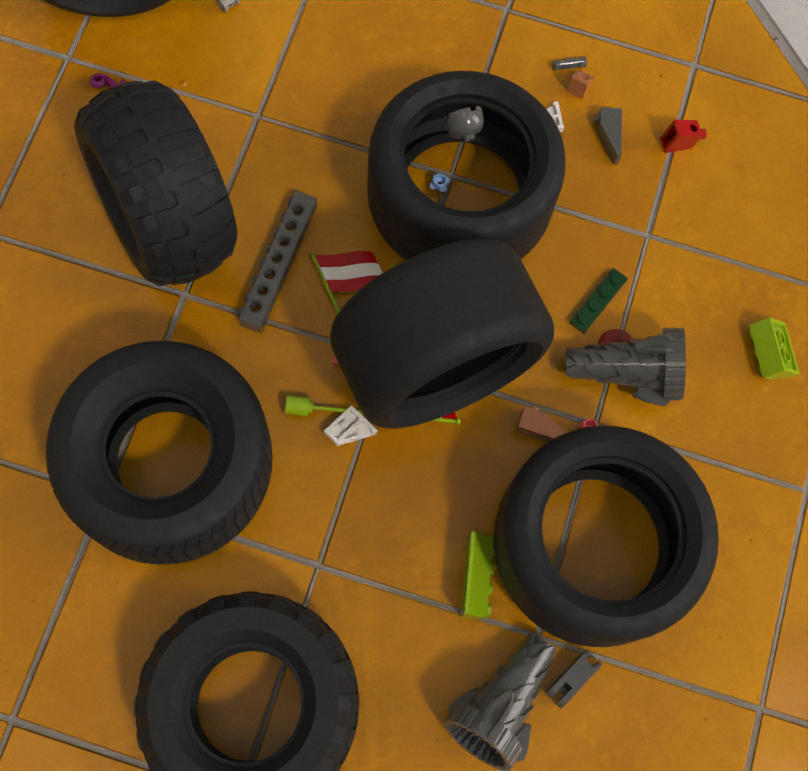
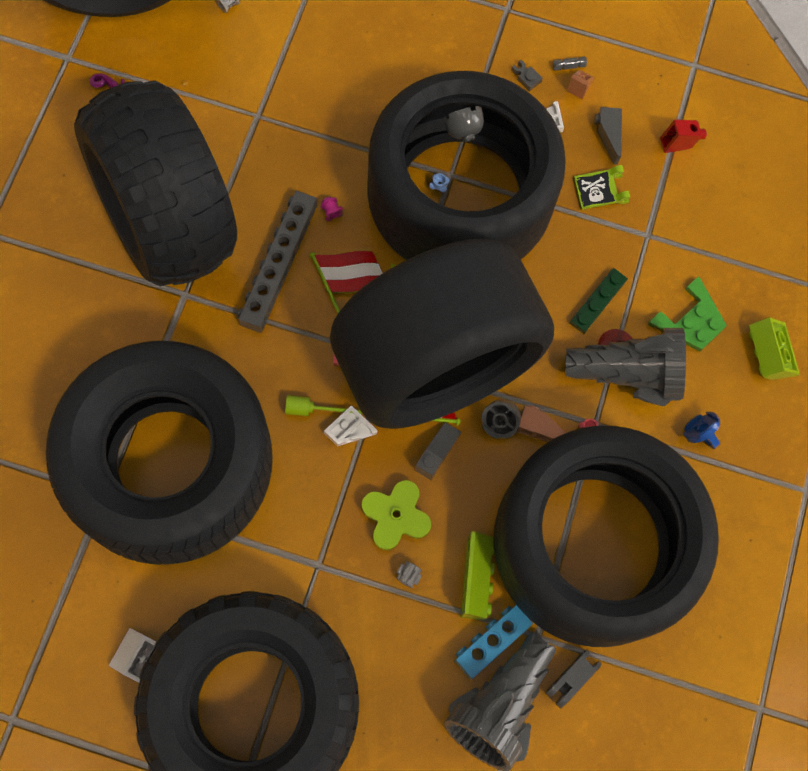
(132, 654): none -> white slope
(331, 208): none -> dark pink brick
(389, 528): none -> lime plant
(409, 574): none -> light grey gear
(437, 451): none -> dark grey slope
(501, 419): none -> dark grey cylinder
(519, 623): none -> dark azure brick
(527, 77): none -> dark grey plate
(600, 189): none -> flag
(700, 323): none -> bright green wing
(703, 428): none -> blue tile

